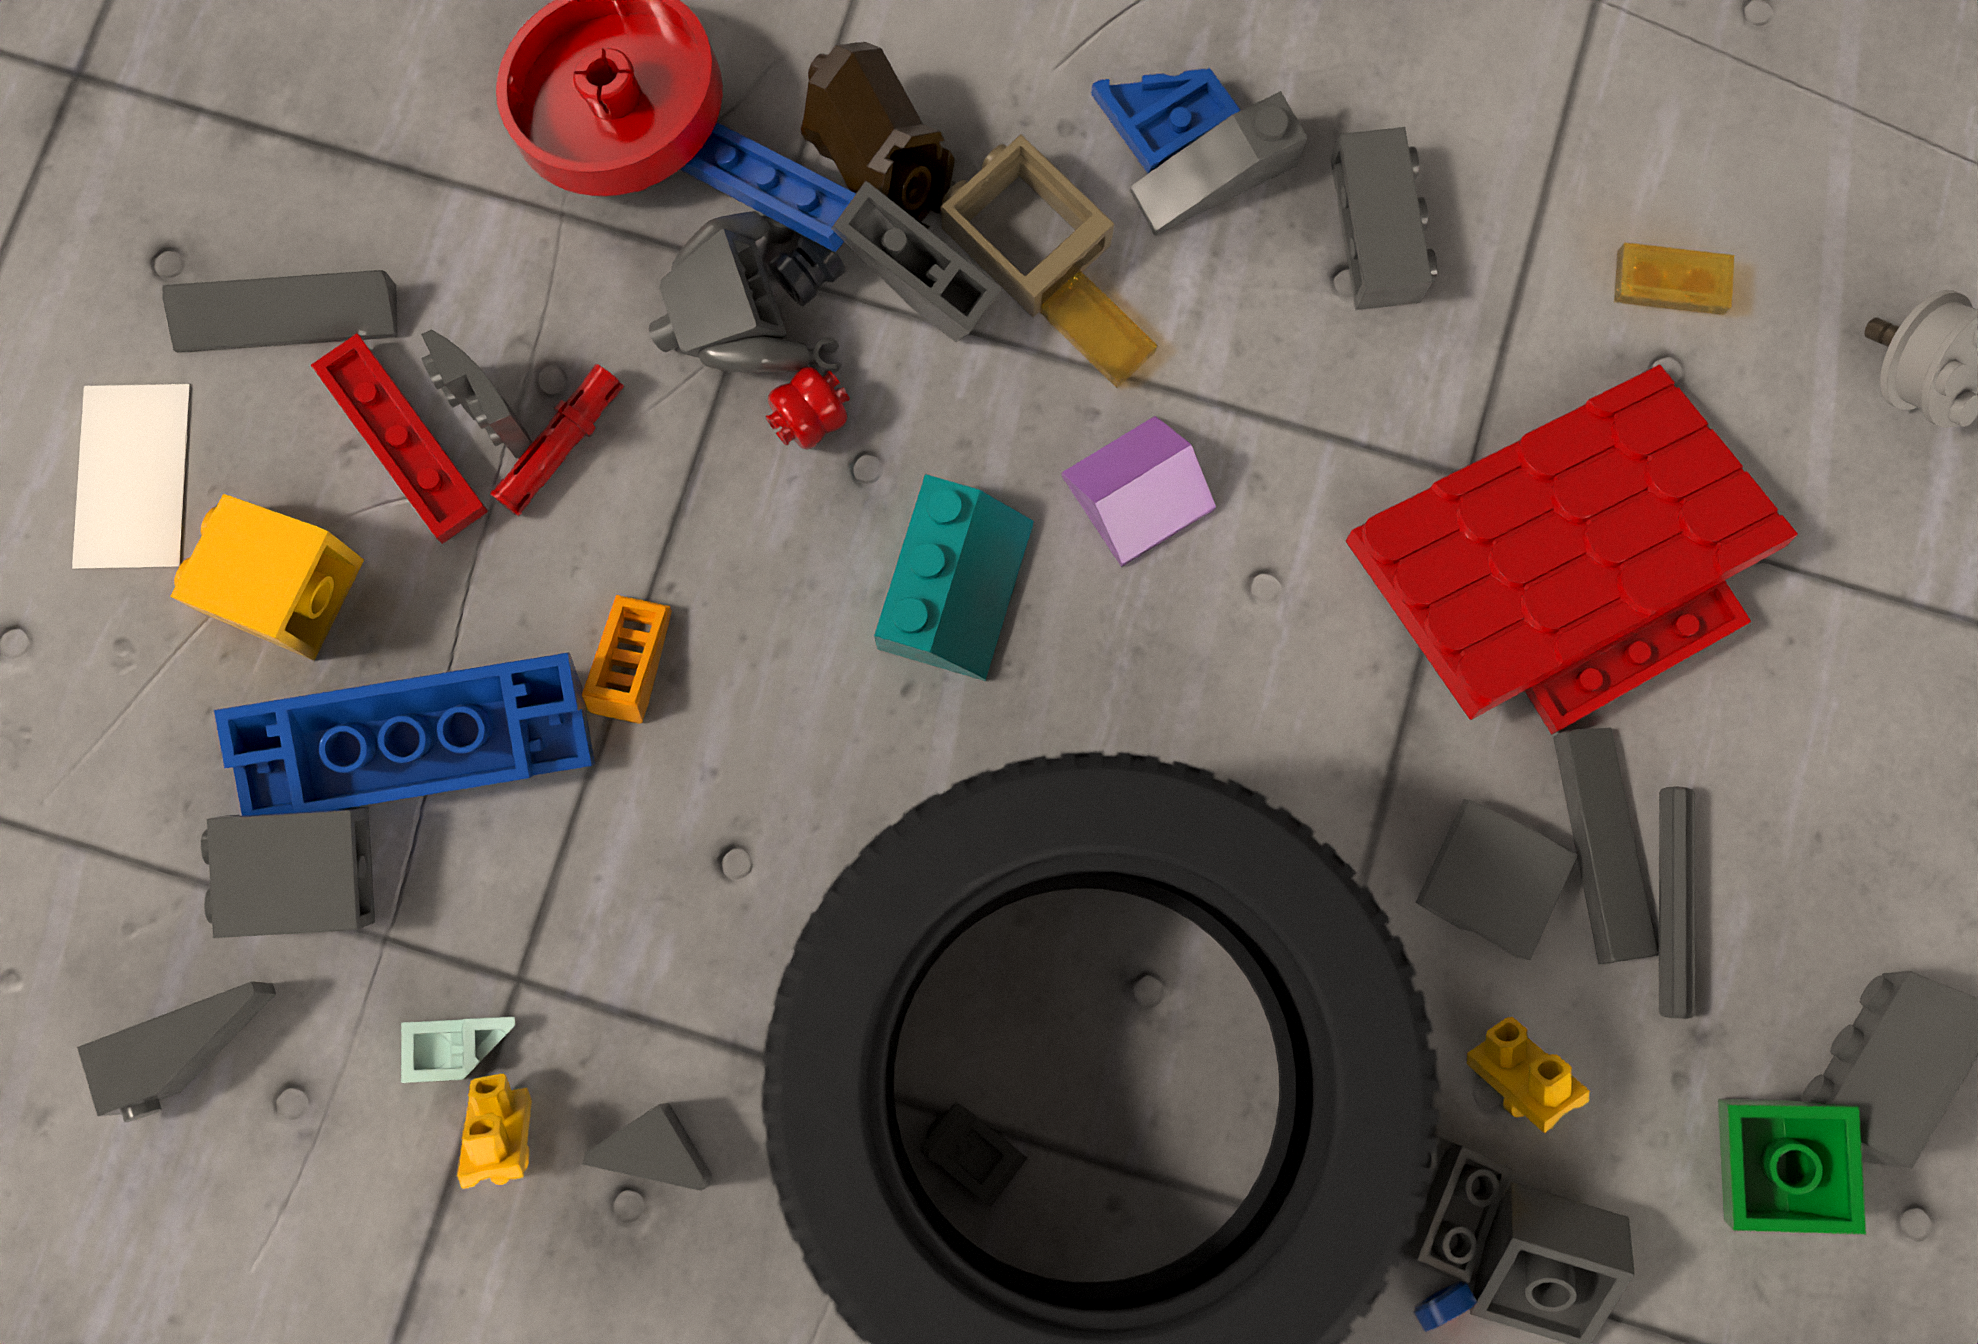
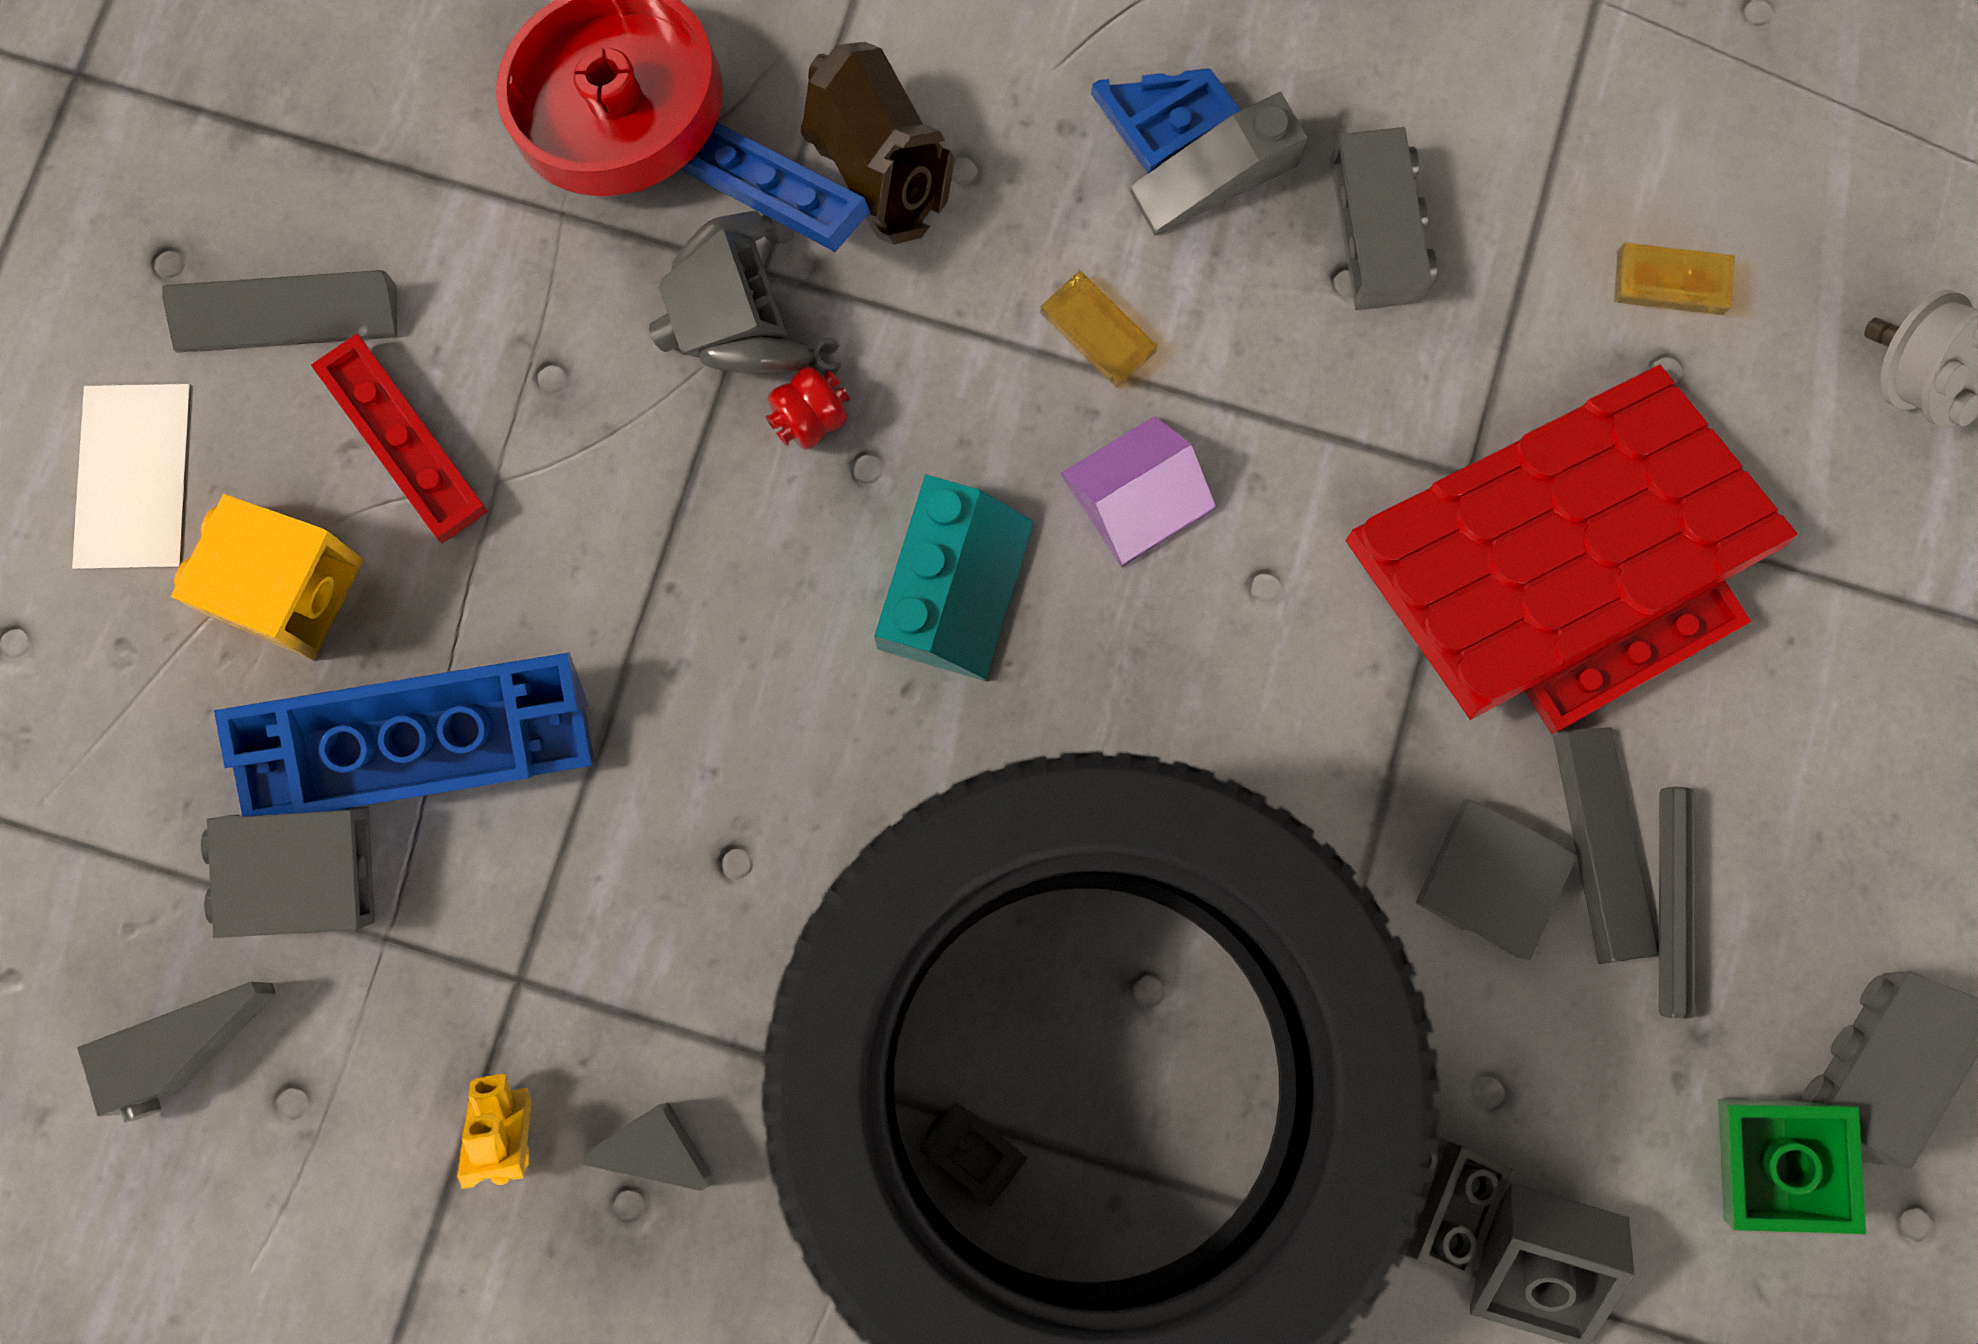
(448, 1047): light aqua slope -> none
(468, 385): dark grey slope -> none
(556, 441): red pin -> none
(620, 704): light orange slope -> none
(806, 269): black wheel -> none
(916, 263): dark grey slope -> none
(1075, 253): dark tan window -> none
(1444, 1305): blue tile -> none
(1526, 1076): yellow hips -> none

